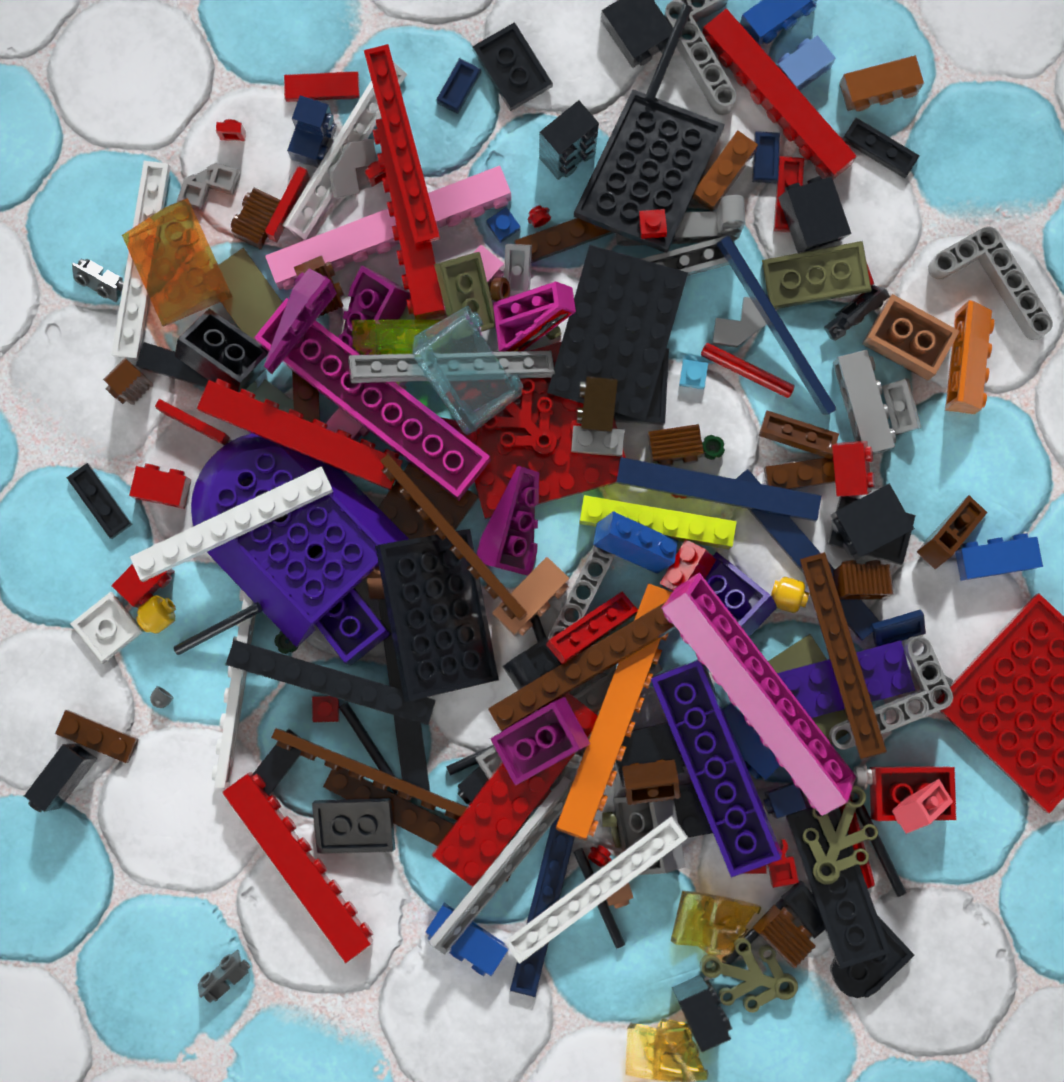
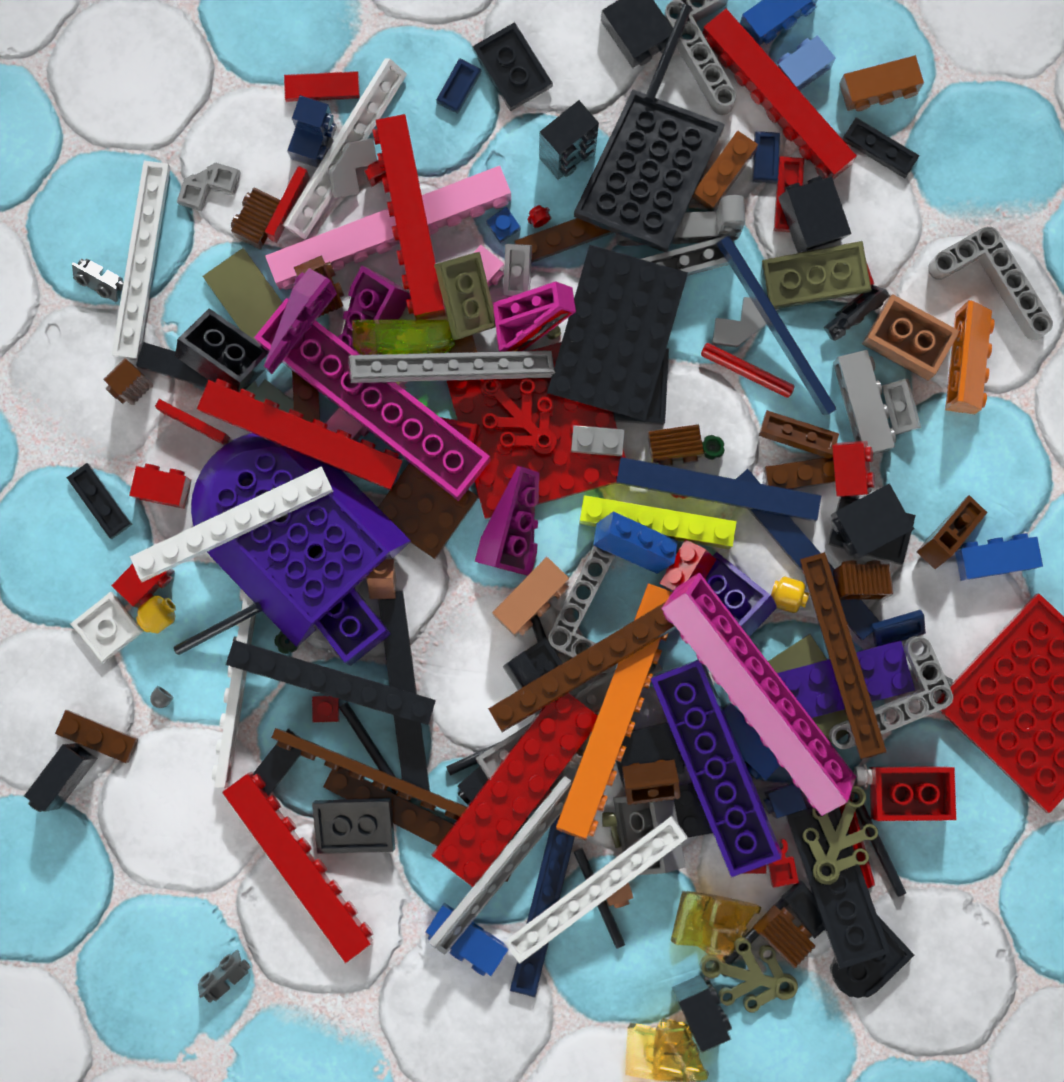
(176, 263): clear orange slope -> none
(230, 130): red plate -> none
(402, 145): red plate -> none
(435, 617): black plate -> none
(445, 530): reddish brown plate -> none
(465, 370): clear light blue windscreen -> none
(499, 289): reddish brown tile -> none
(540, 741): magenta slope -> none
(592, 627): red plate -> none
(598, 405): dark brown brick -> none
(600, 856): red plate -> none
(652, 224): red plate -> none
(693, 374): medium azure plate -> none
(922, 807): coral slope -> none

